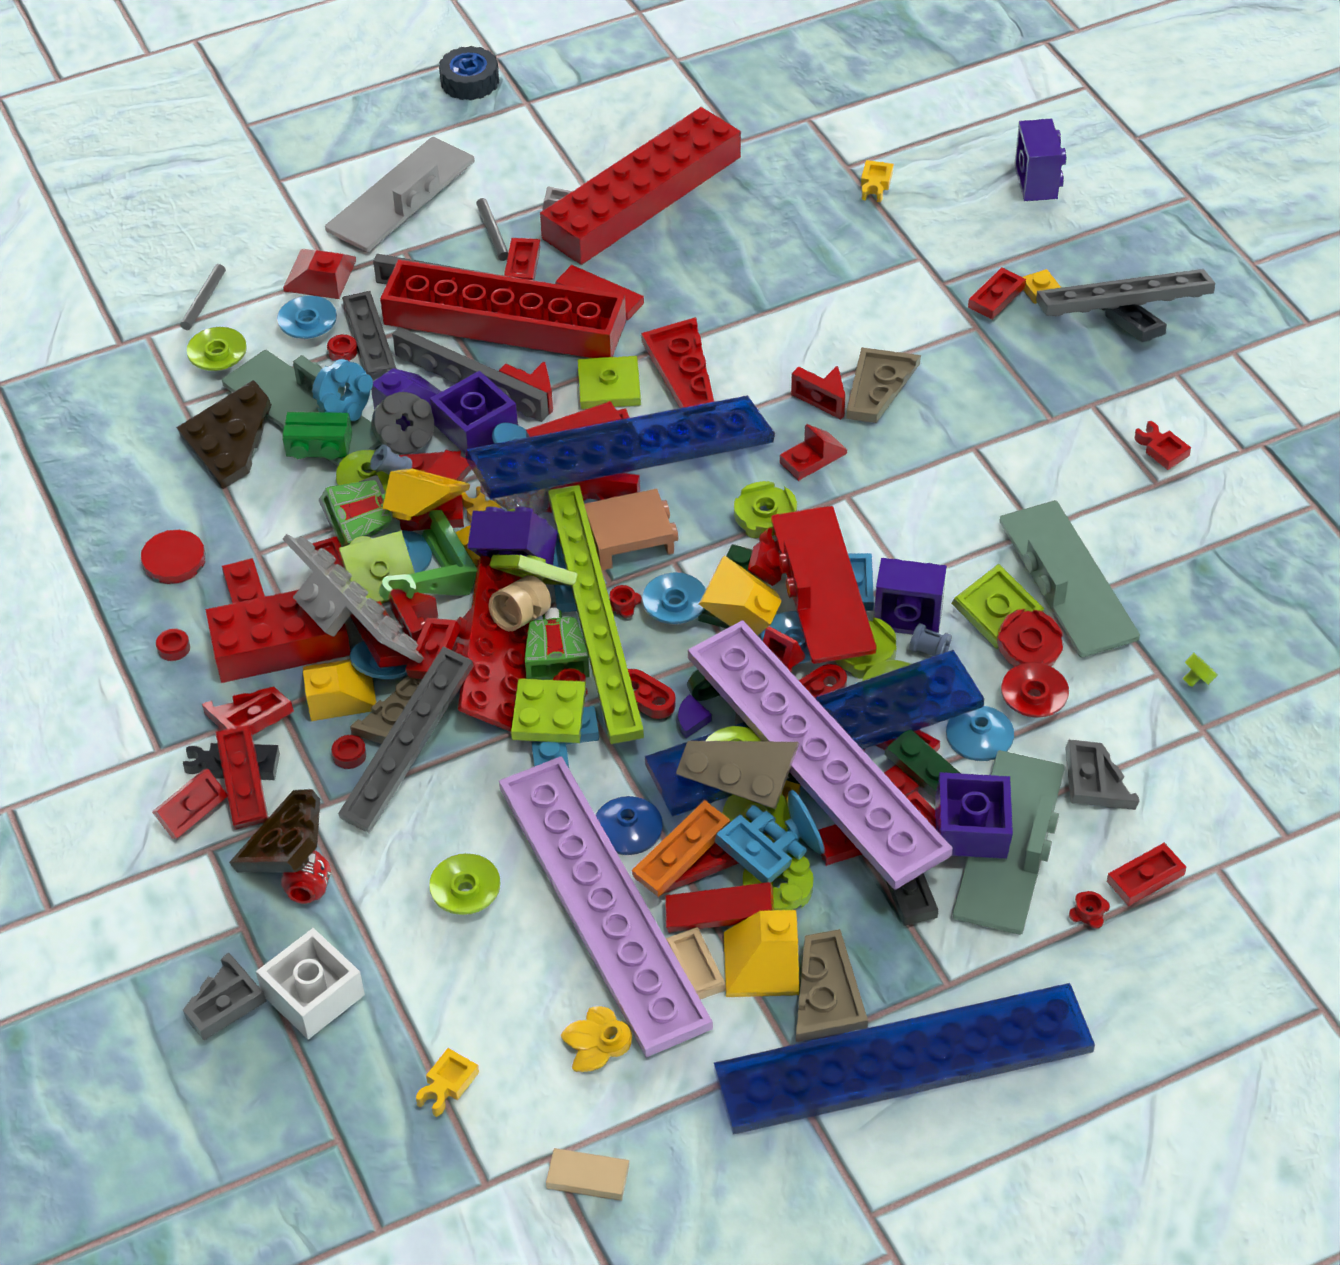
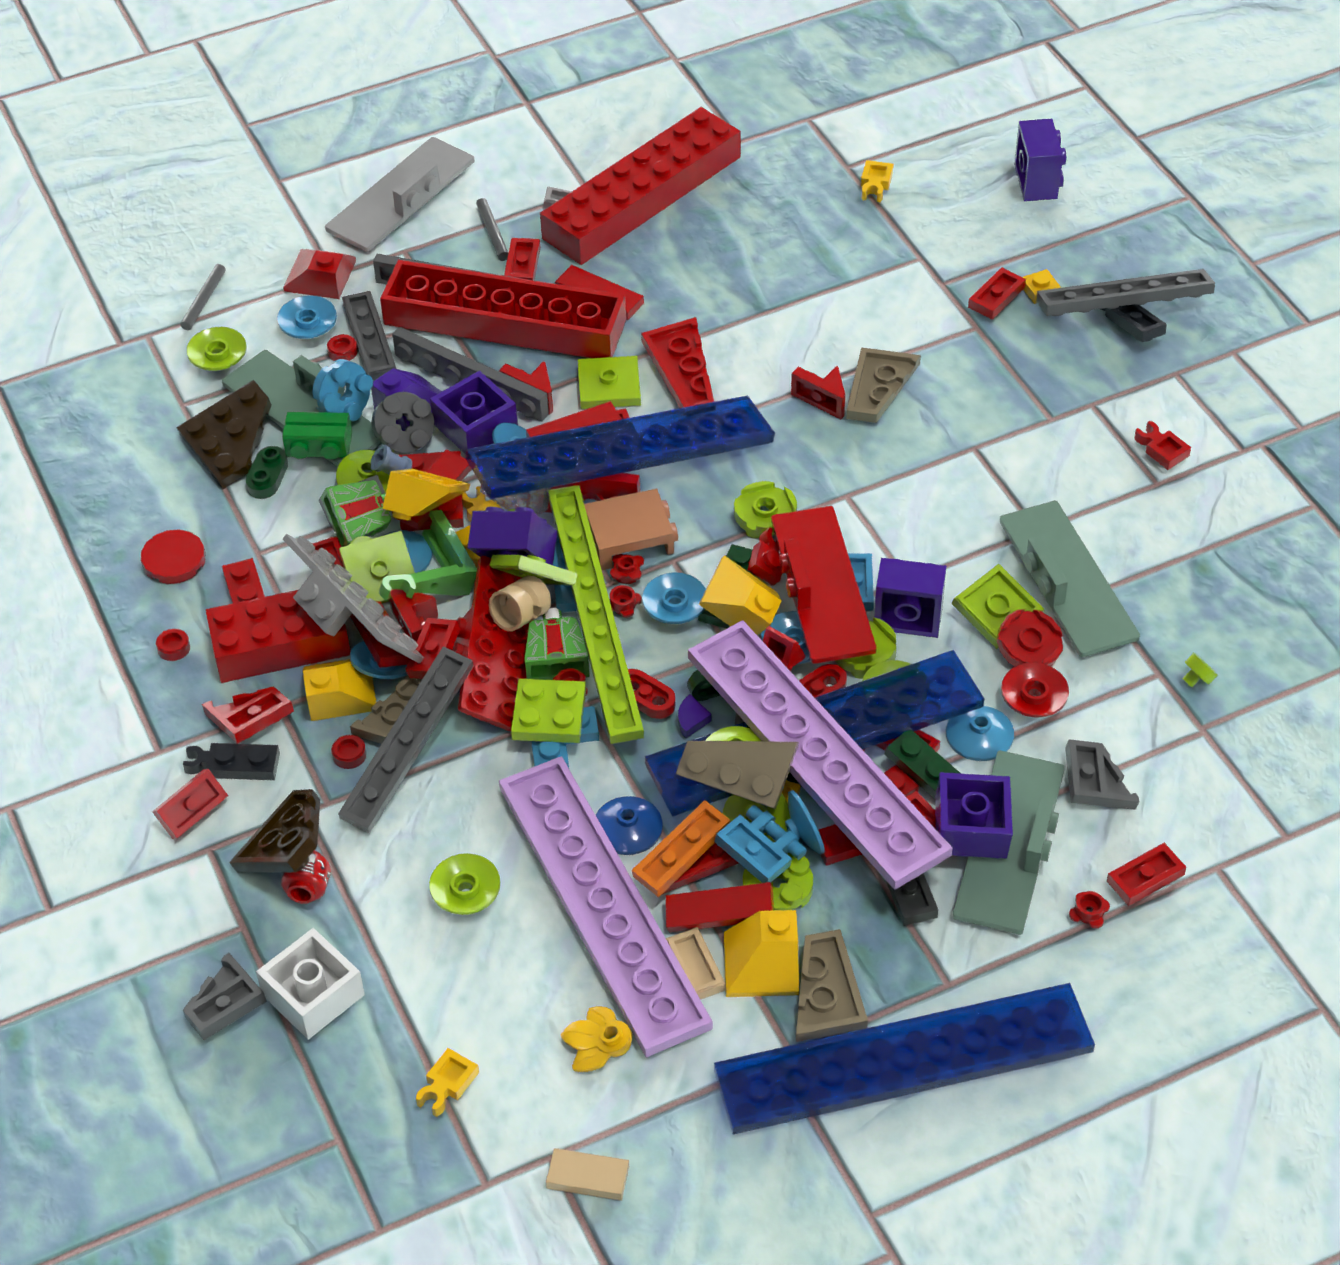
(242, 776): red tile -> none
(267, 472): none -> dark green plate
(469, 73): black wheel -> none
(626, 568): none -> red plate
(813, 453): red slope -> none
(929, 641): sand blue bush -> none

